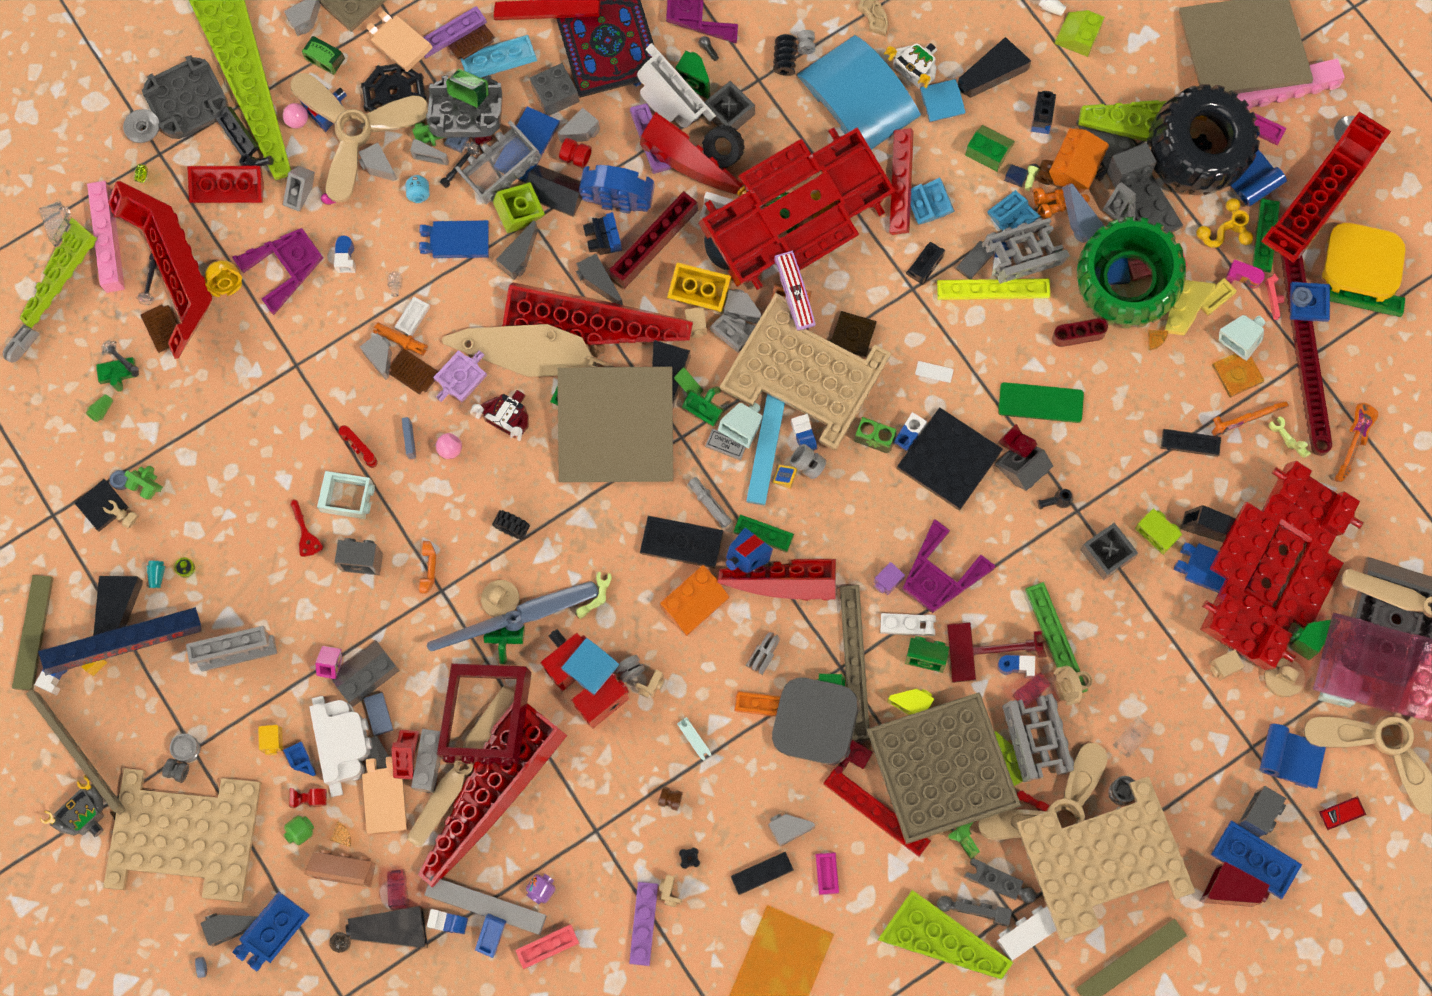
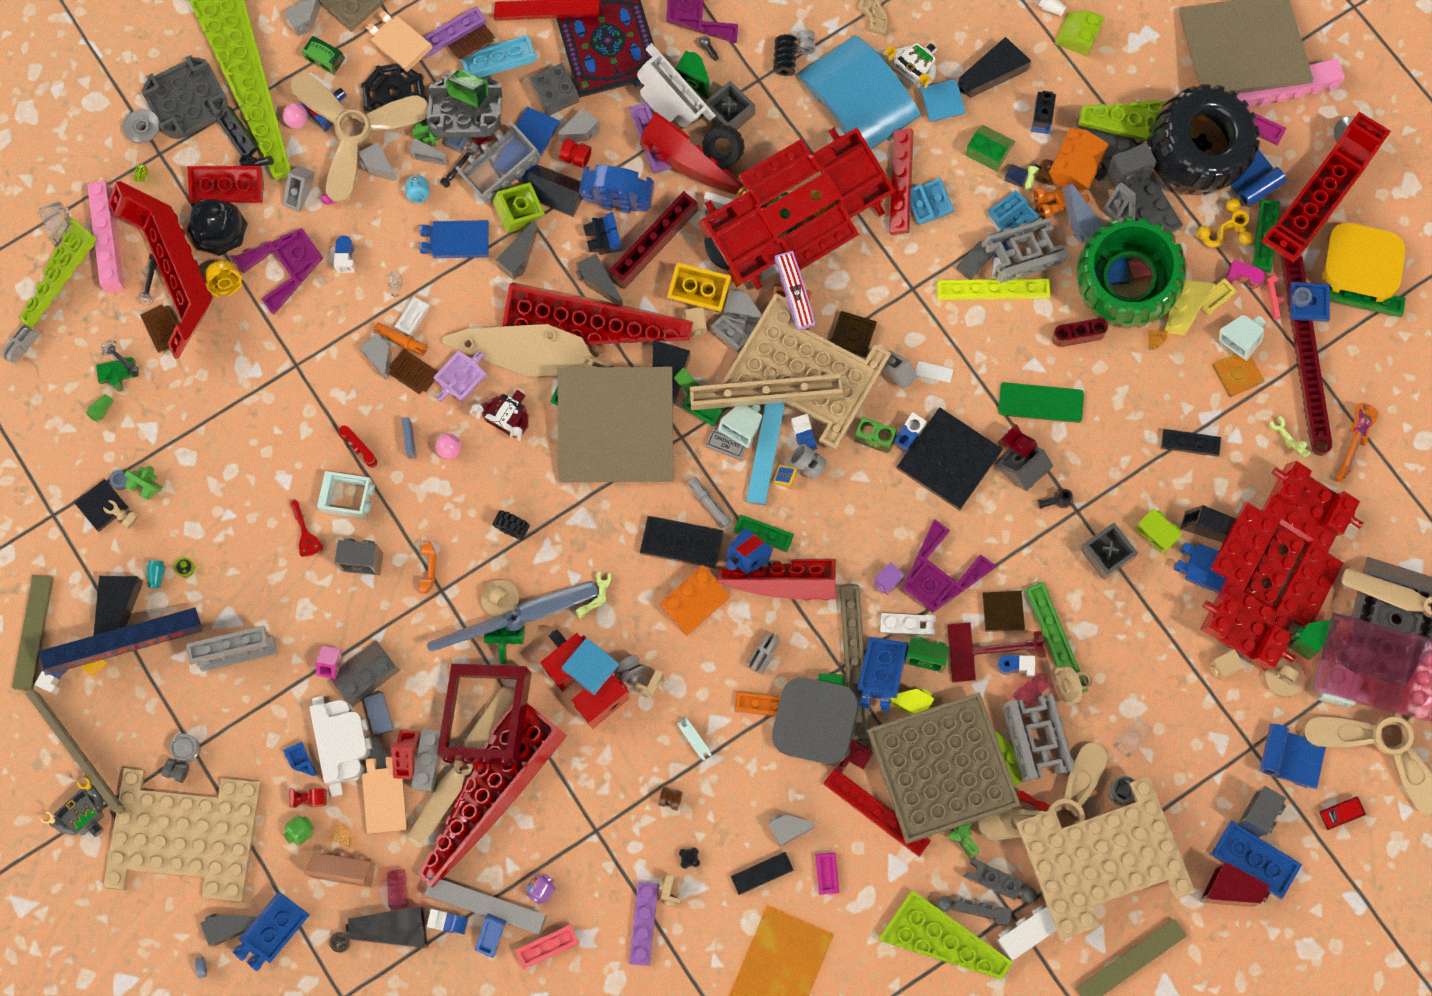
(216, 226): none -> black piece
(270, 739): yellow brick -> none
(766, 392): none -> tan tile
(882, 671): none -> blue tile
(899, 370): none -> light grey slope
(926, 263): black hinge -> none
(1003, 611): none -> dark brown tile
(1222, 427): orange piece -> none

